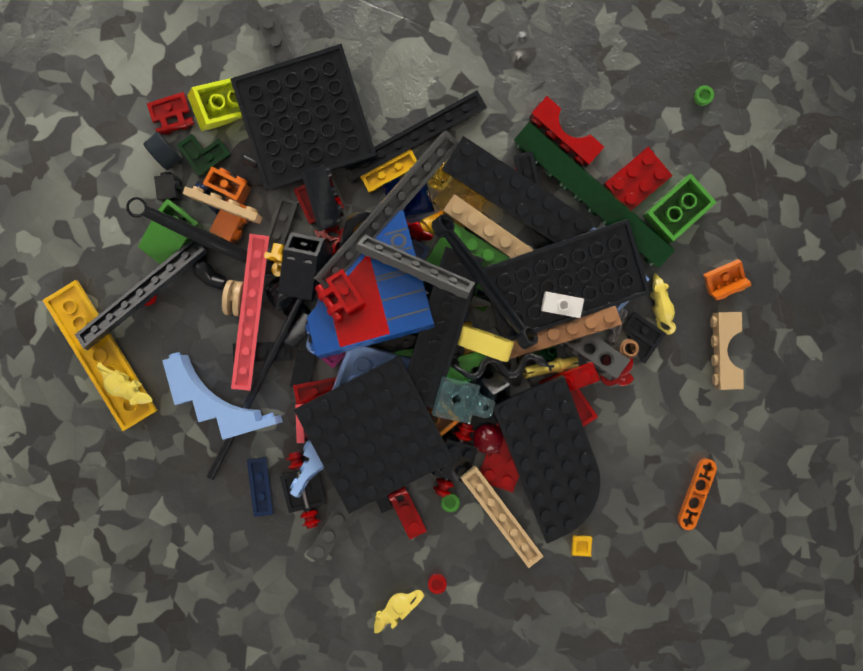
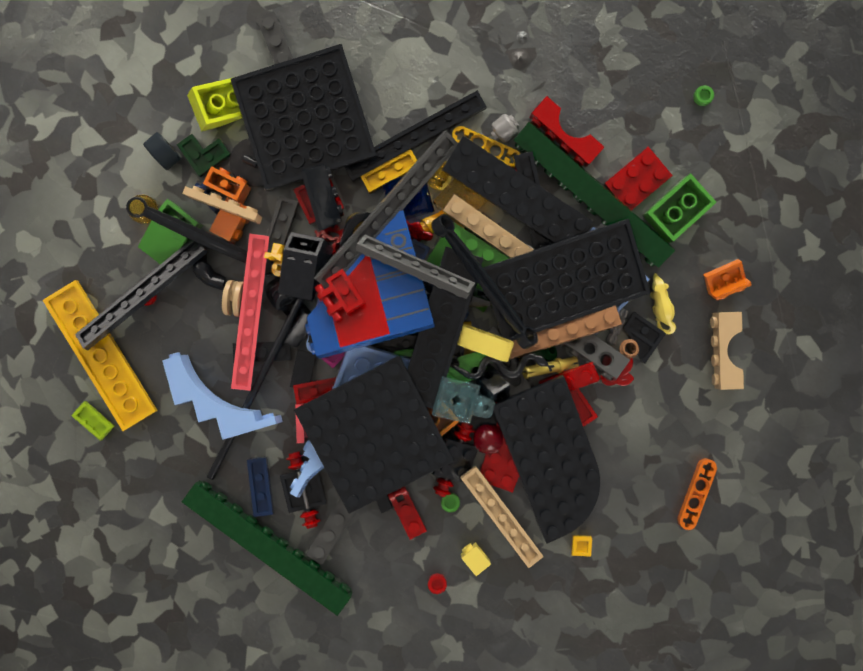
(93, 420): none -> lime plate
(118, 385): light yellow animal -> none
(137, 207): none -> clear yellow hair
(168, 108): red plate -> none
(168, 187): black brick -> none
(267, 547): none -> dark green brick
(397, 607): light yellow animal -> none
(475, 558): none -> light yellow brick
(487, 143): none -> yellow beam
(505, 128): none -> light grey head
(562, 304): white plate -> none

